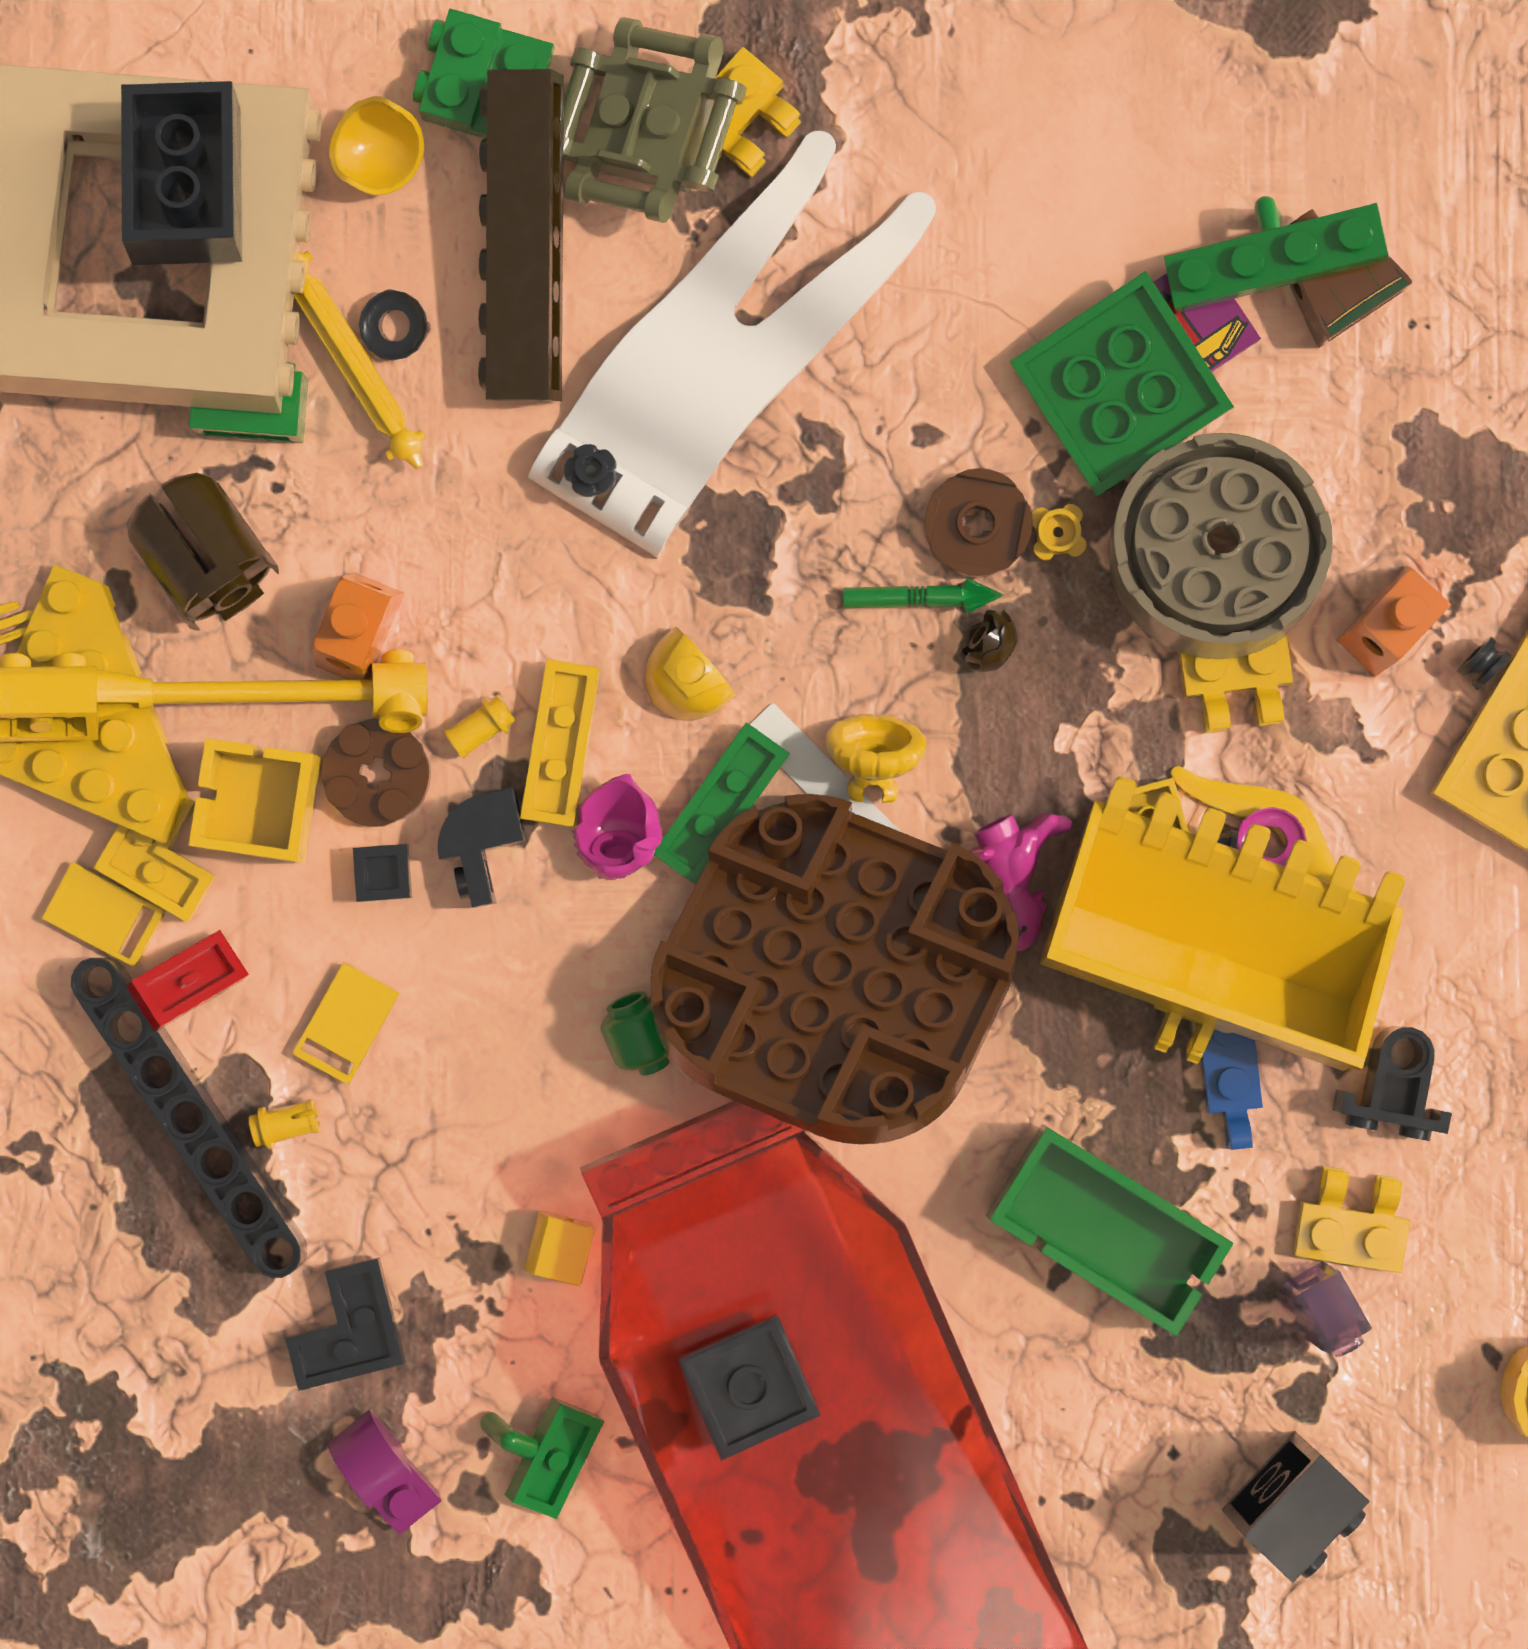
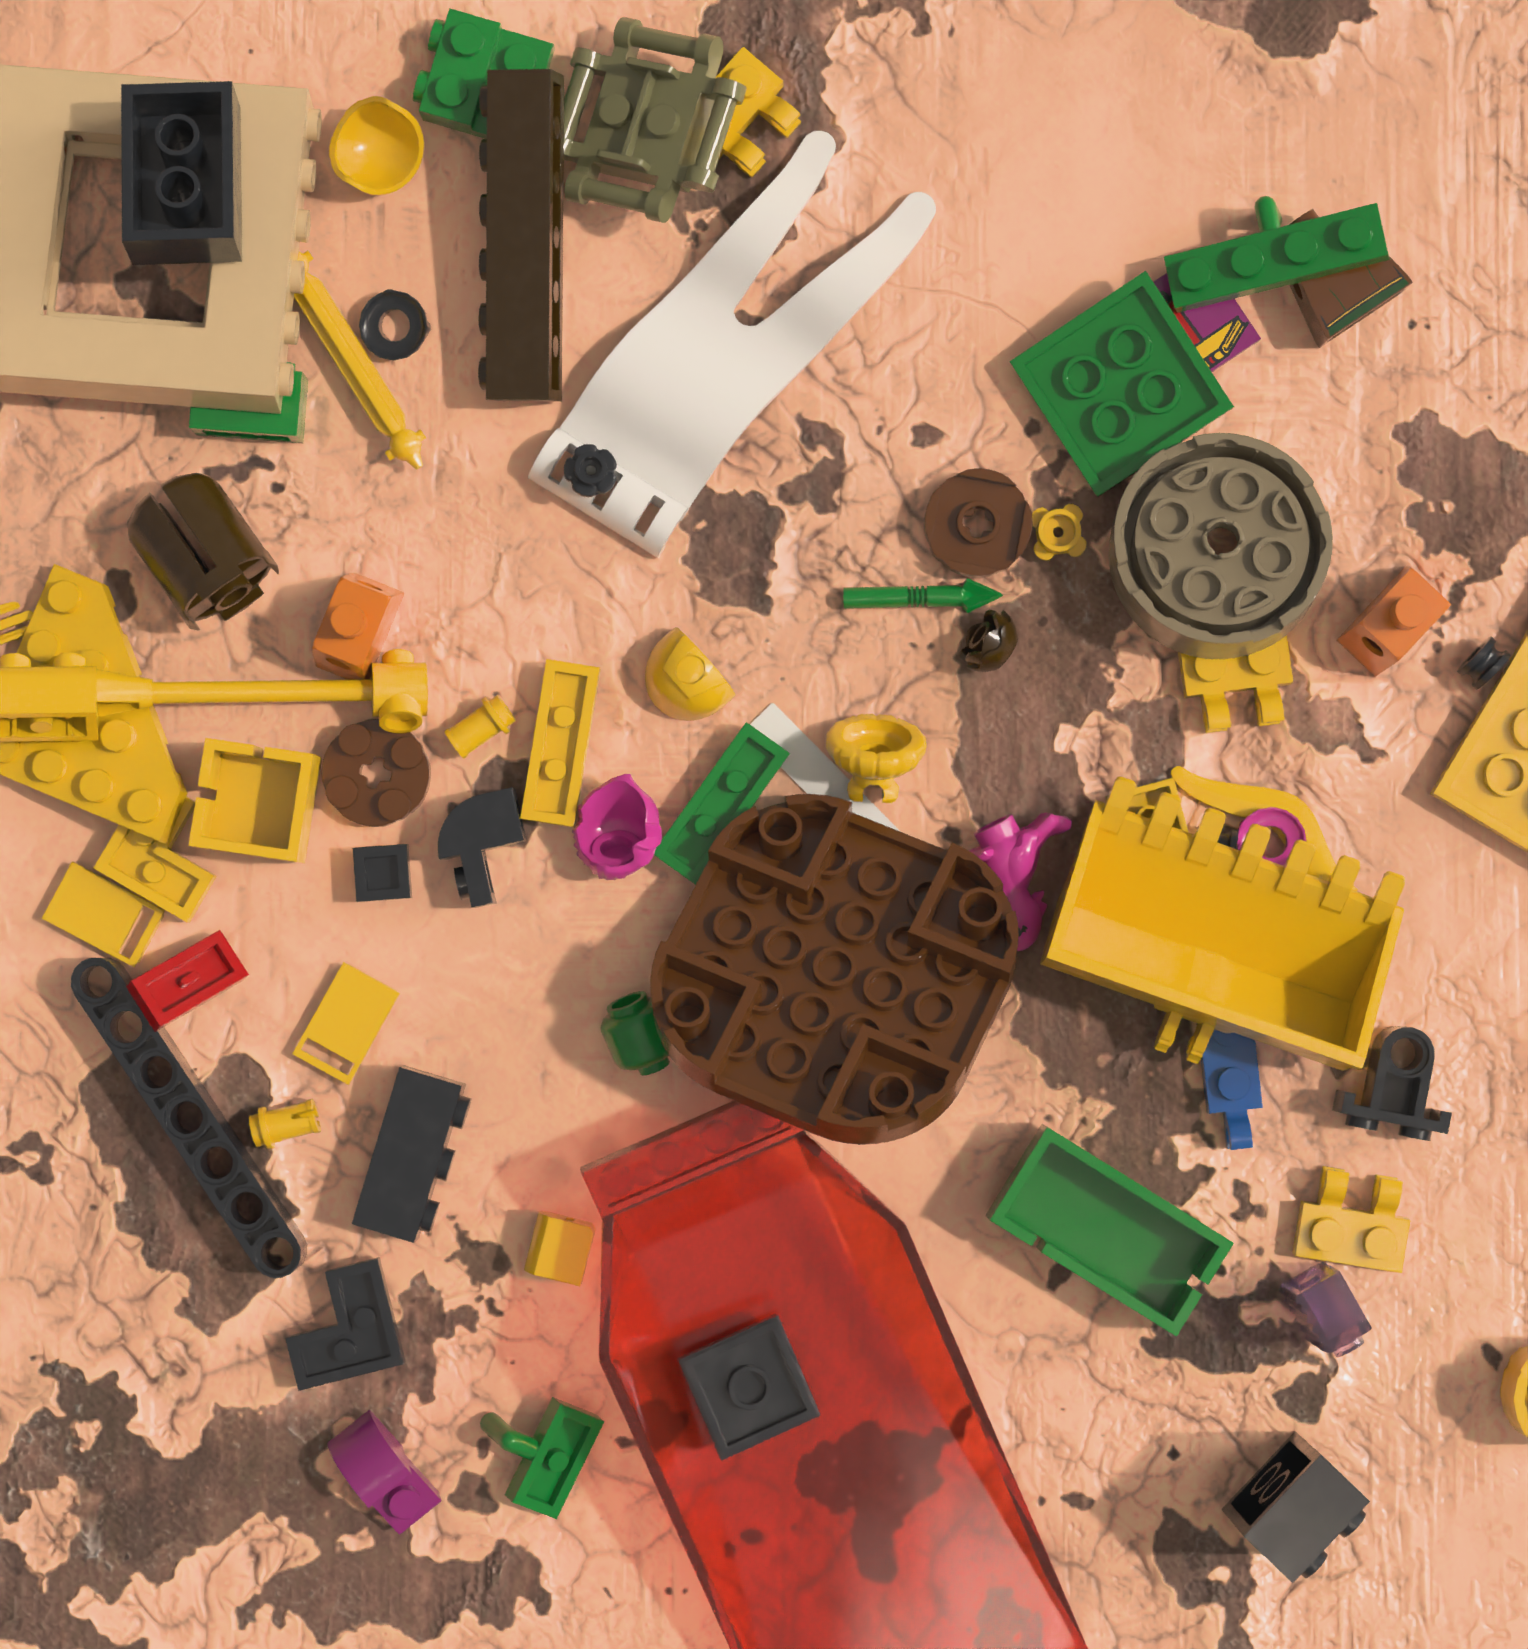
(411, 1154): none -> black brick

